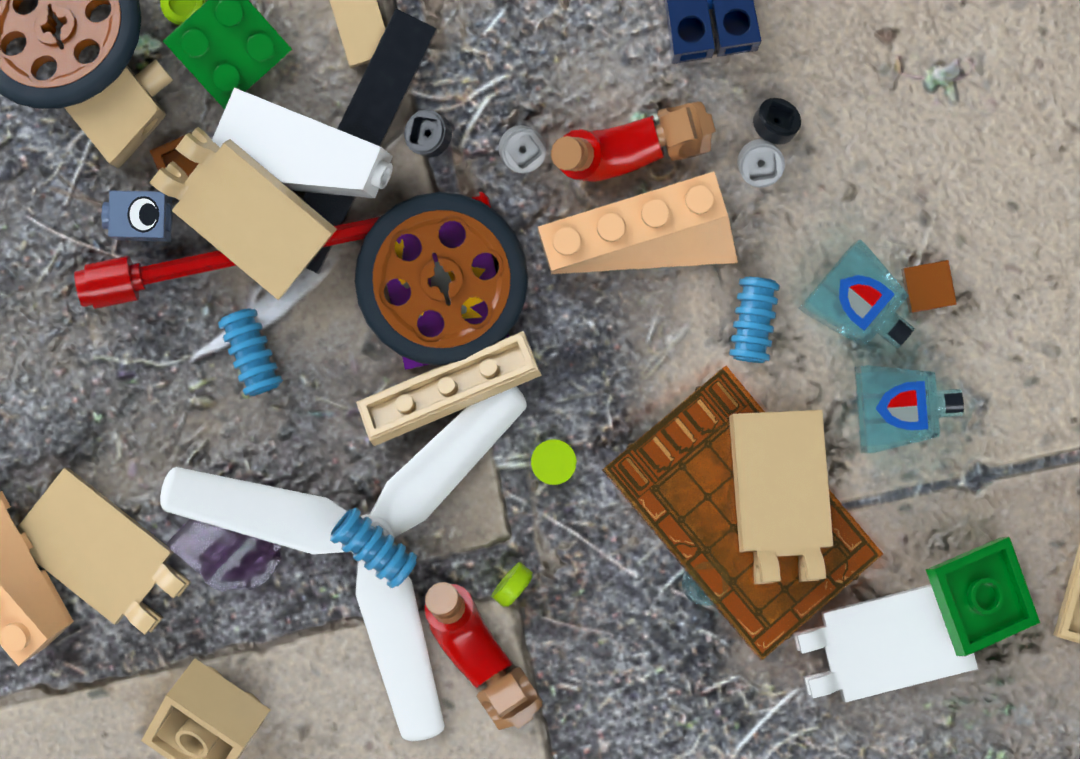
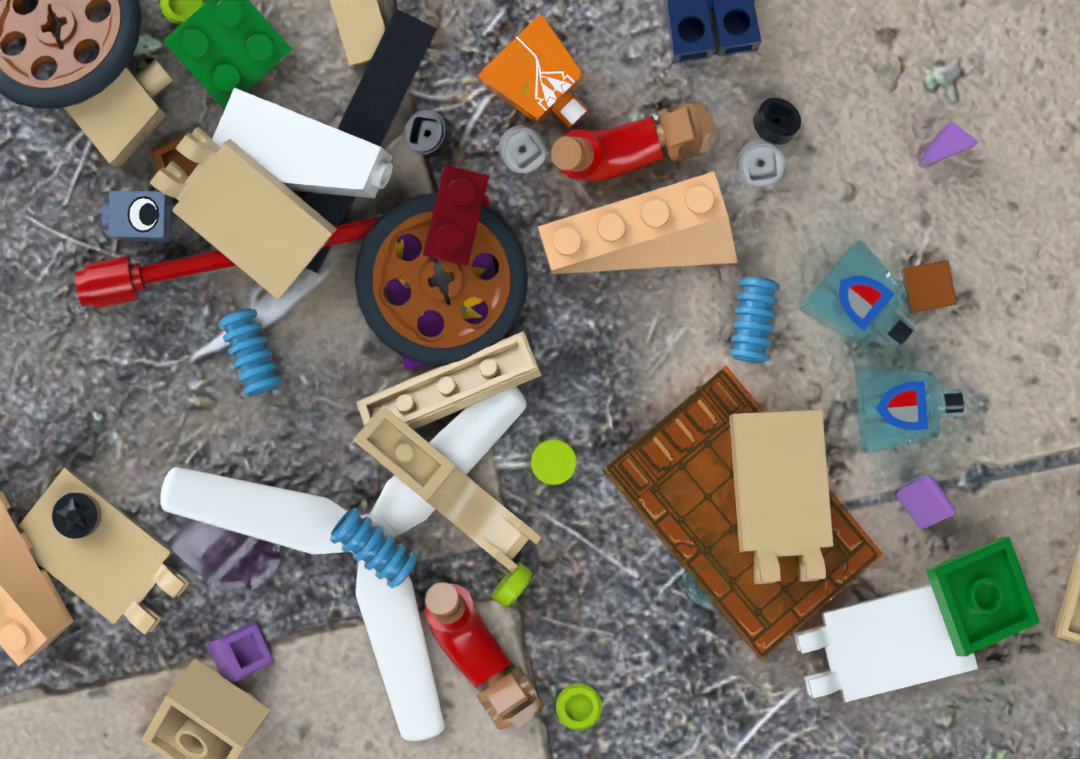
(76, 515): none -> black tile
(240, 652): none -> medium lavender slope
(445, 487): none -> tan piece
(456, 215): none -> dark red plate
(536, 76): none -> orange torso
(578, 706): none -> lime tile
(925, 501): none -> medium lavender slope
(947, 143): none -> medium lavender slope

